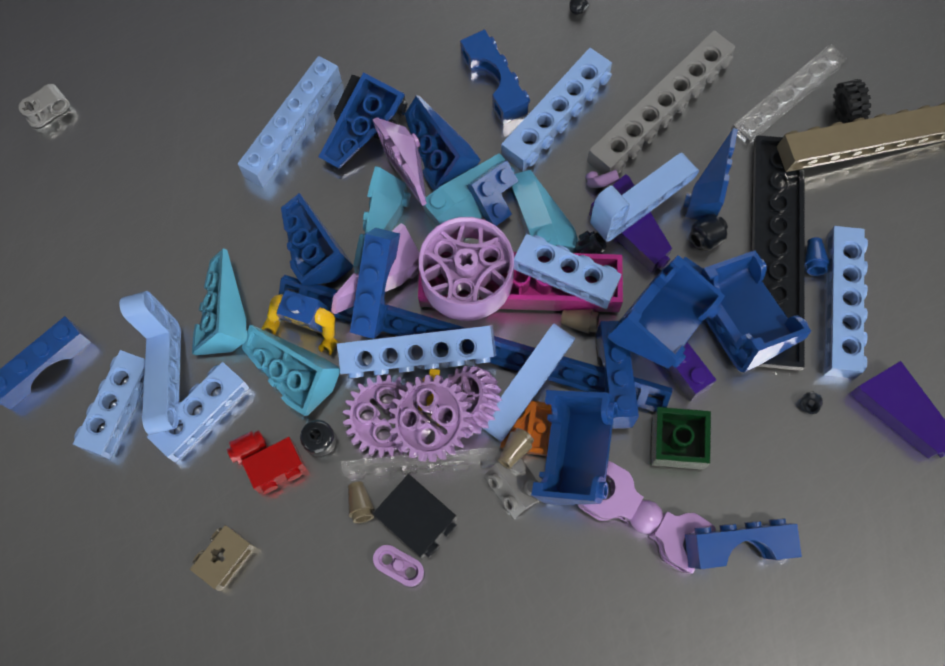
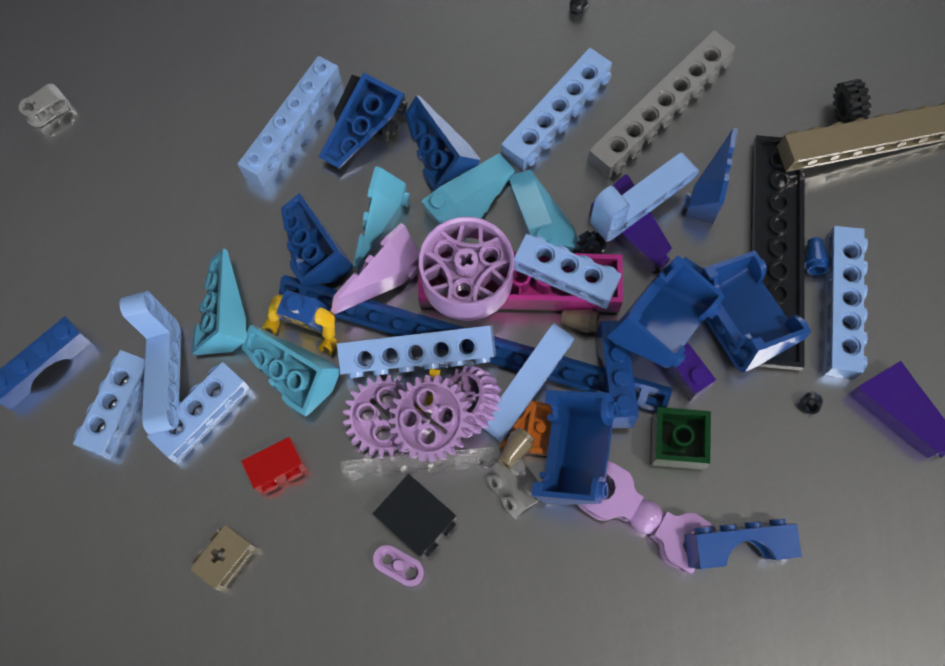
(246, 446): red brick -> none
(314, 445): black head -> none
(359, 503): dark tan cone -> none
(377, 259): blue arch -> none
(403, 154): lavender wedge -> none
(482, 55): blue arch -> none
(488, 189): plate -> none
(603, 180): lavender arm -> none
(708, 232): black head -> none
(789, 93): clear plate -> none

